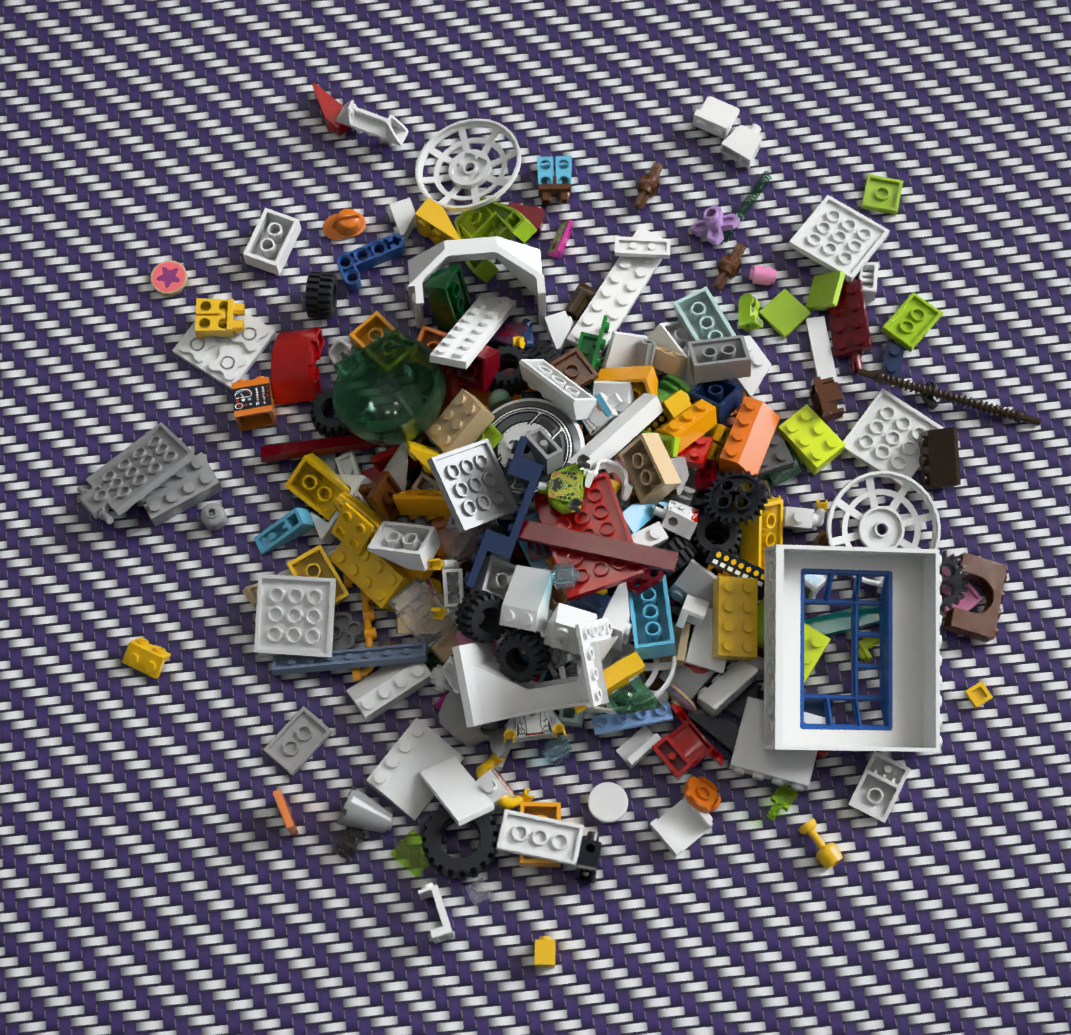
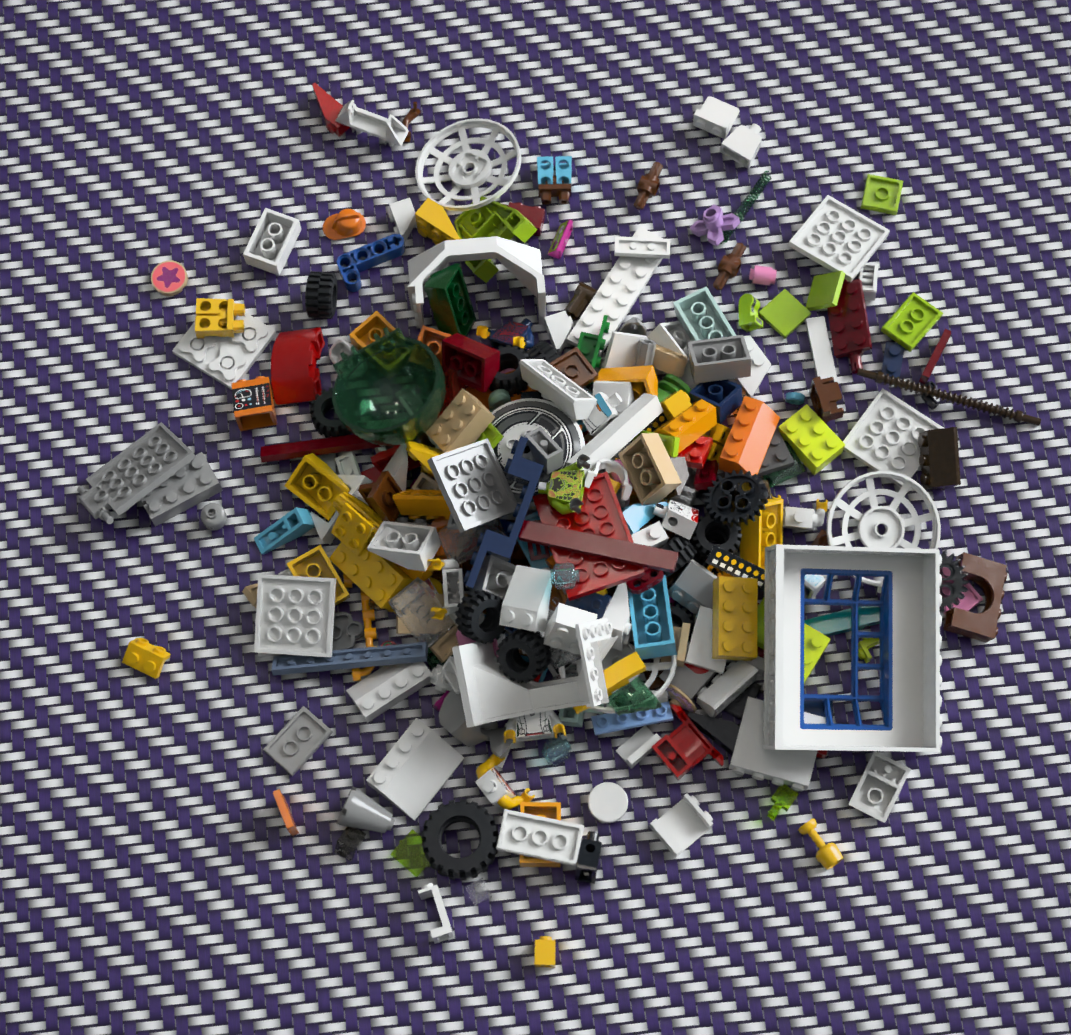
(412, 114): none -> reddish brown piece
(456, 790): white tile -> none
(473, 331): white plate -> none
(630, 327): none -> light grey piece
(692, 611): white panel -> none
(701, 794): orange tile -> none
(795, 398): none -> medium azure tile
(935, 357): none -> dark red tile
(978, 695): yellow plate -> none

